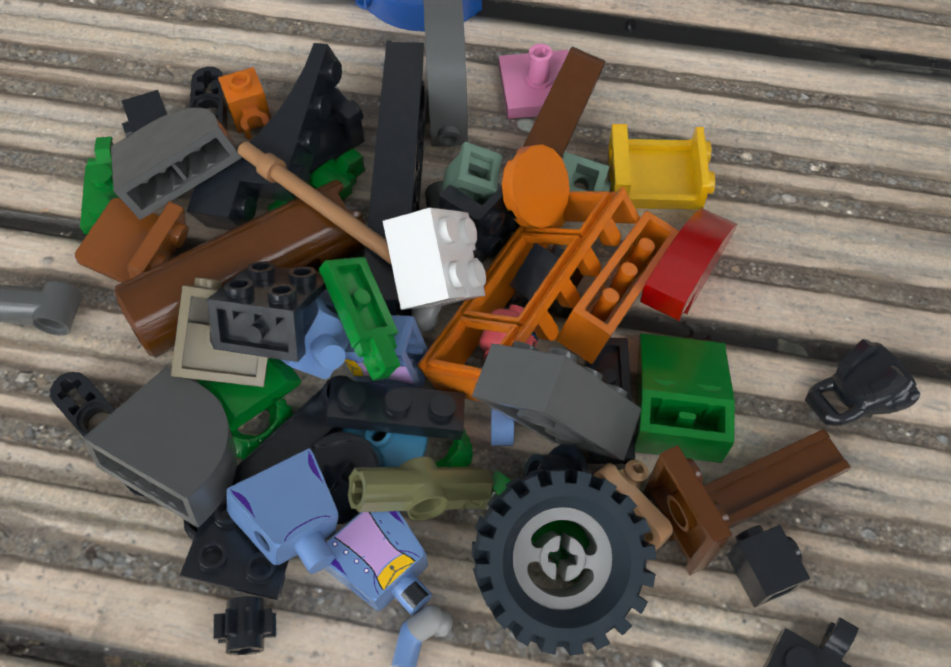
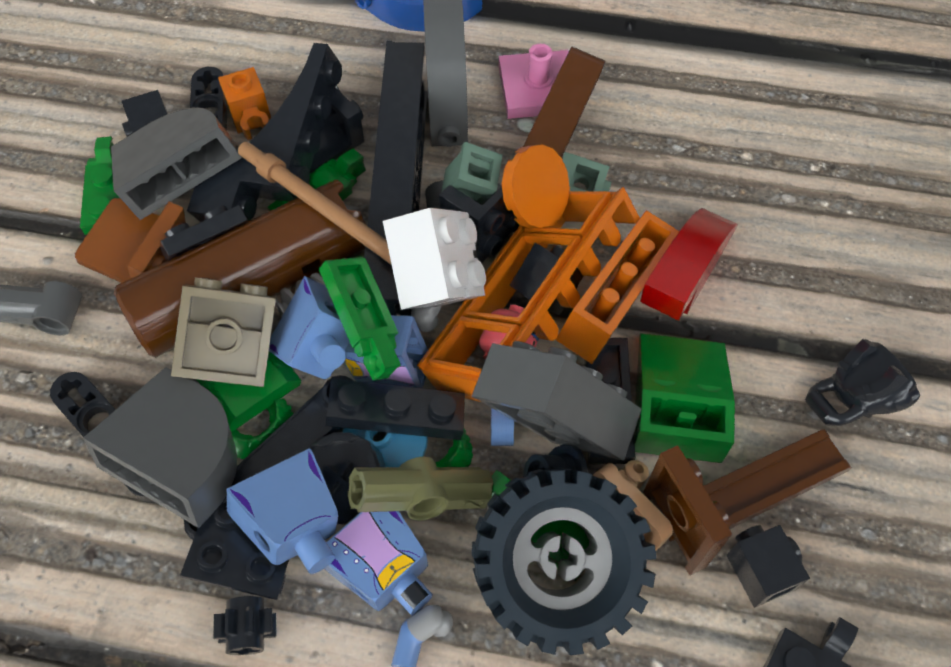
(217, 221): none -> black plate
(264, 311): black bracket -> none
(661, 171): yellow panel -> none

